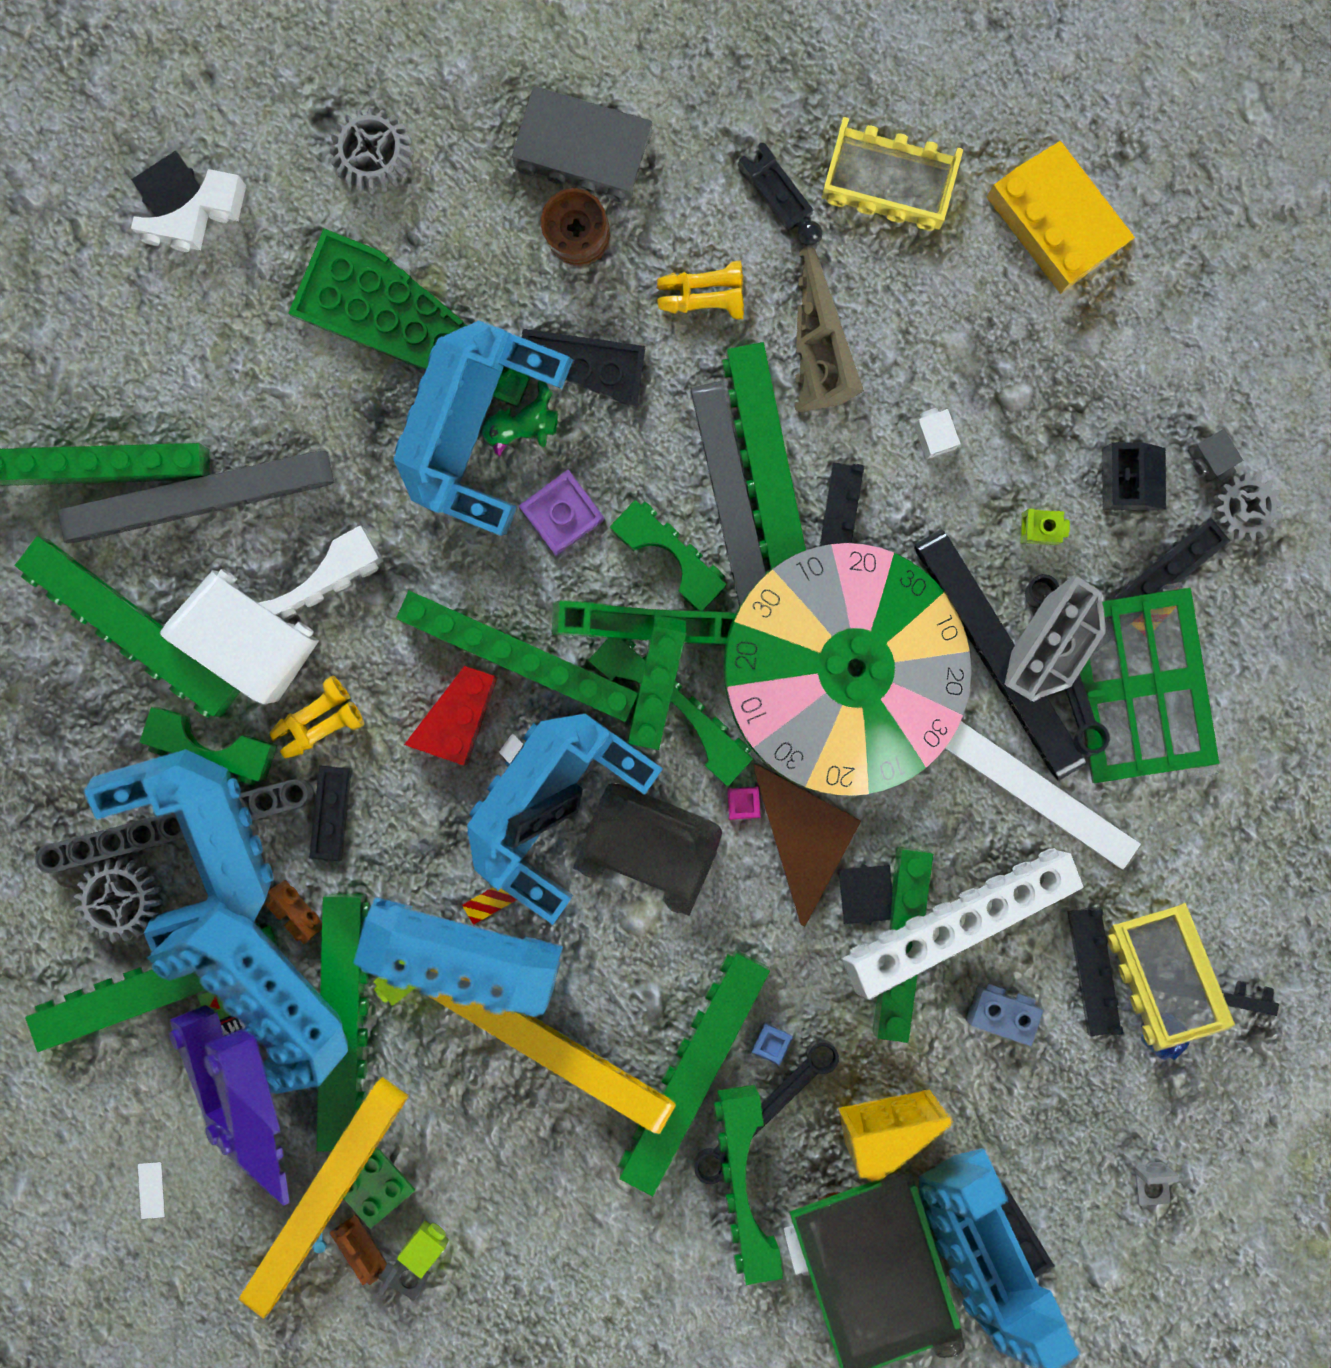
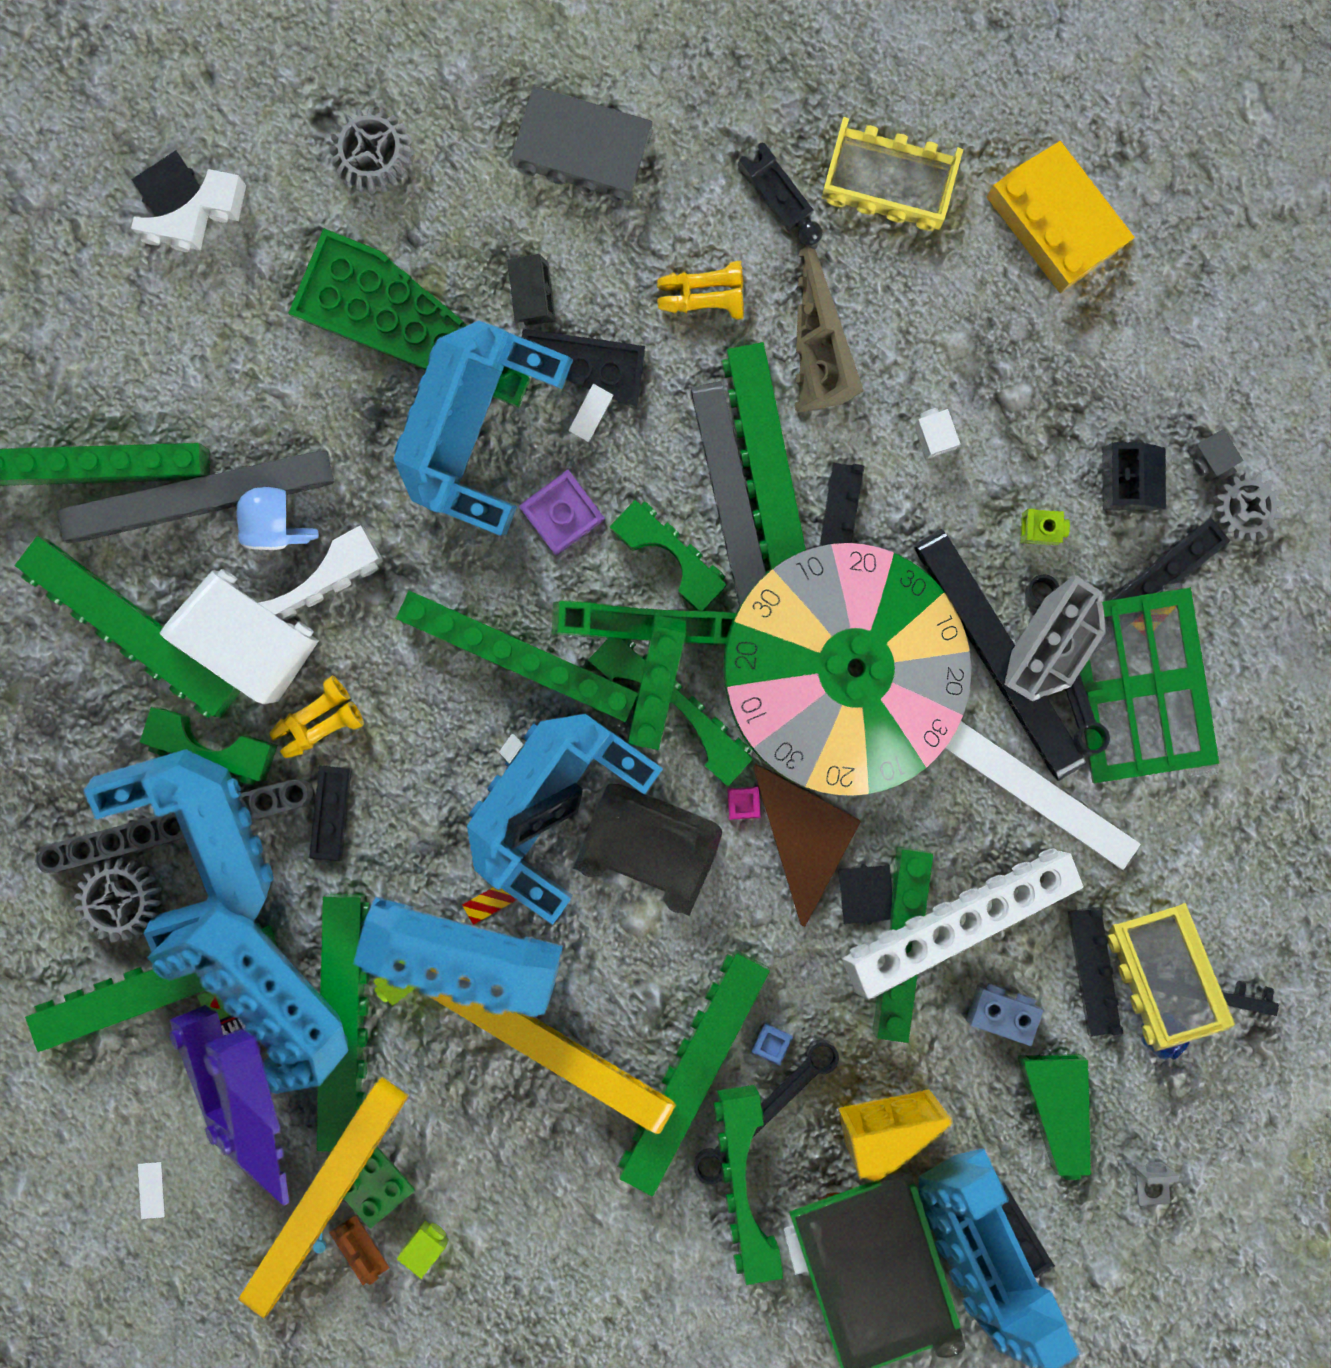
(263, 521): none -> light blue piece
(303, 921): dark orange hinge -> none
(391, 1277): dark grey bracket -> none
(456, 717): red wedge -> none
(530, 423): green animal -> none
(531, 290): none -> pearl dark grey hinge
(563, 215): reddish brown wheel -> none
(591, 412): none -> white sticker
(1061, 1105): none -> green slope

